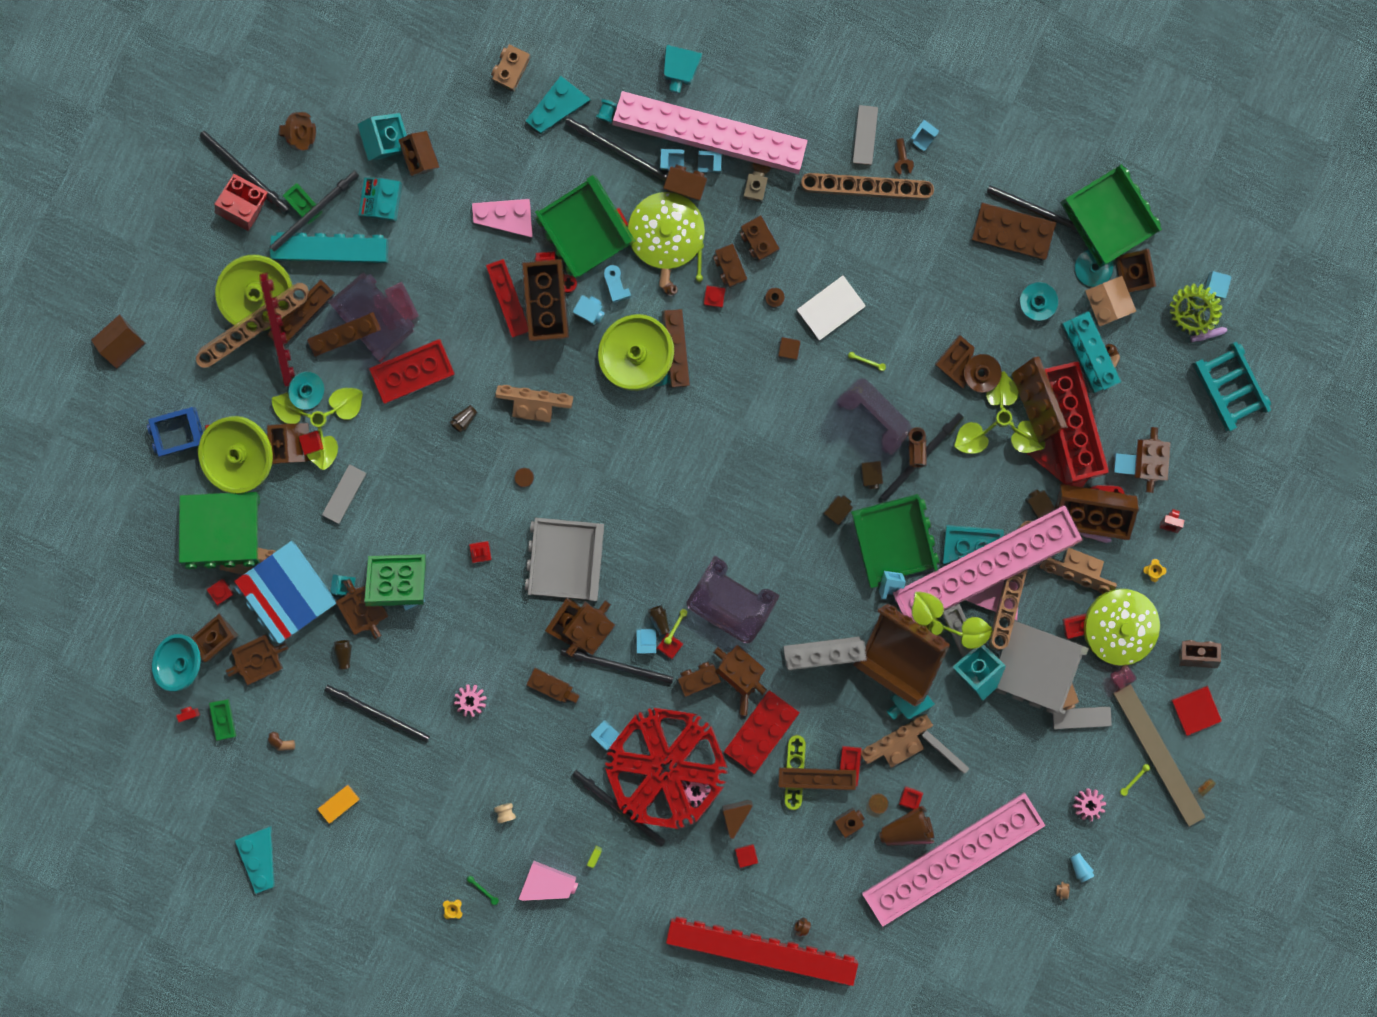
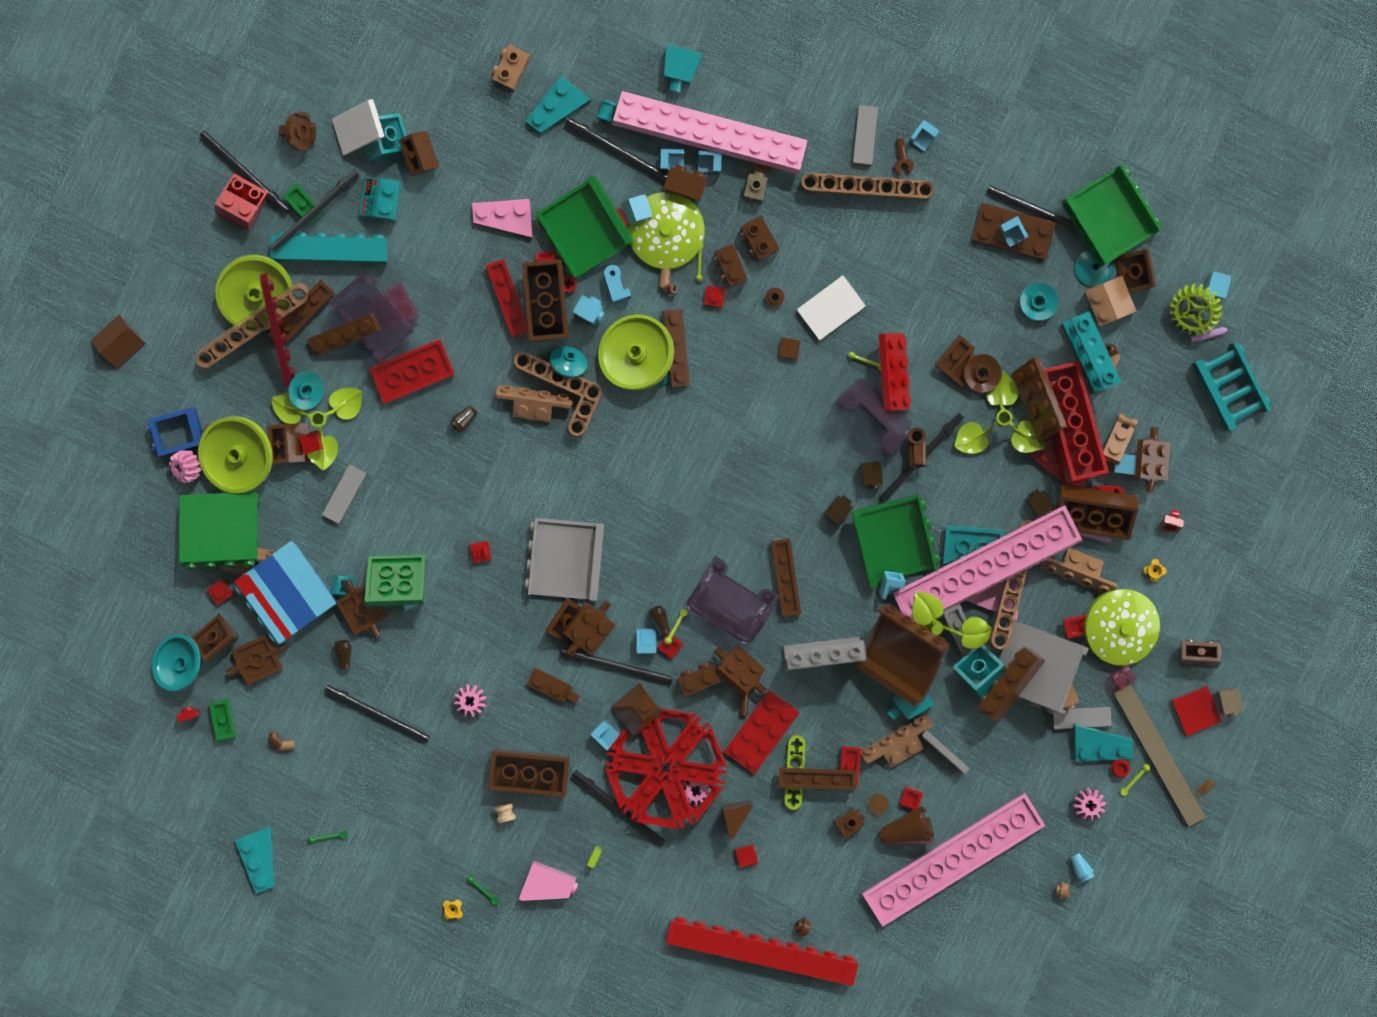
(185, 466): none -> bright pink gear
(338, 804): light orange tile -> none
(343, 834): none -> green hinge
(358, 127): none -> white tile
(524, 477): reddish brown tile -> none
(529, 772): none -> reddish brown brick
(565, 384): none -> medium nougat beam
(568, 361): none -> teal dish
(636, 209): none -> medium azure panel
(637, 709): none -> reddish brown slope
(786, 577): none -> reddish brown plate
(894, 371): none -> red plate
(1011, 683): none -> reddish brown brick
(1013, 231): none -> medium azure panel
(1097, 745): none -> teal wing
(1119, 439): none -> medium nougat plate
(1120, 768): none -> red plate
(1229, 701): none -> dark tan brick

